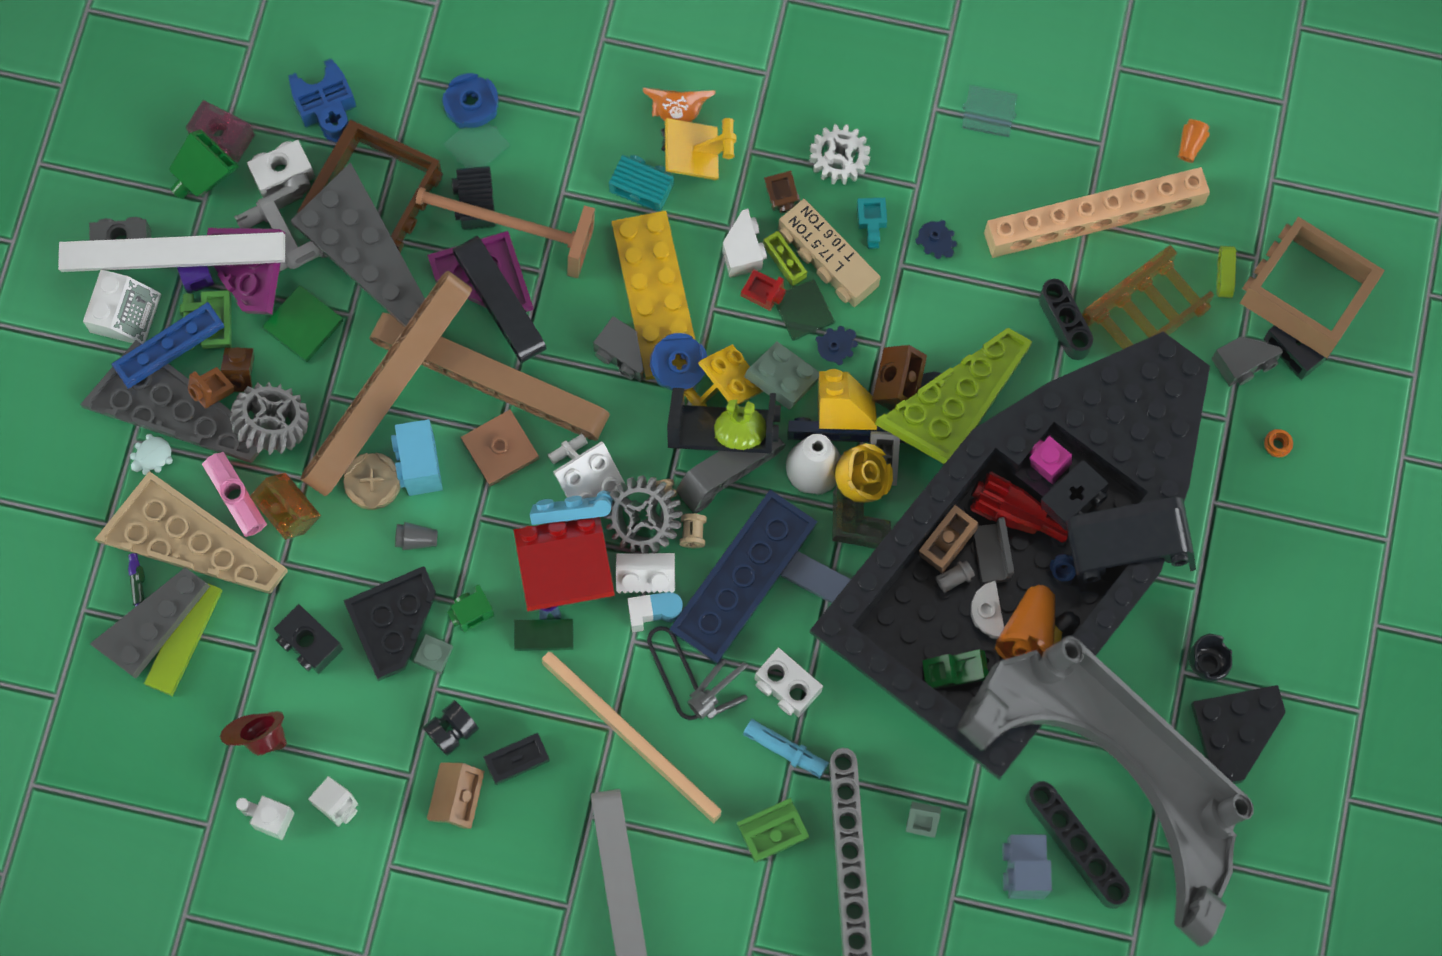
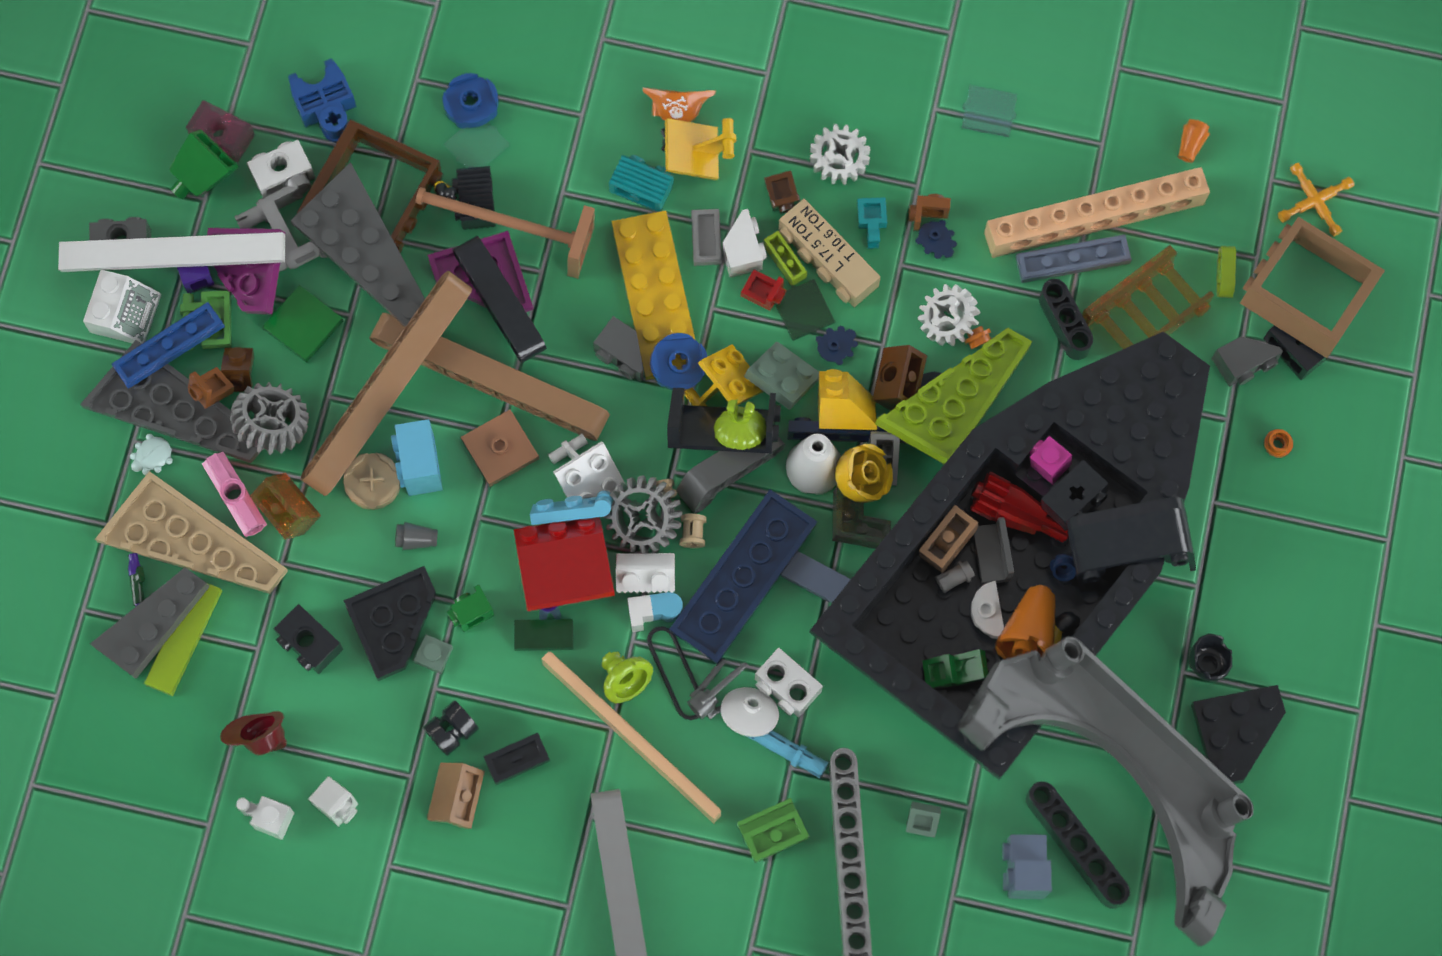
(445, 190): none -> black arm
(625, 676): none -> lime hair
(706, 237): none -> light grey tile
(749, 720): none -> white dish
(929, 206): none -> dark orange bracket
(944, 328): none -> white gear
(978, 337): none -> orange plate
(1073, 258): none -> sand blue tile
(1315, 199): none -> light orange piece

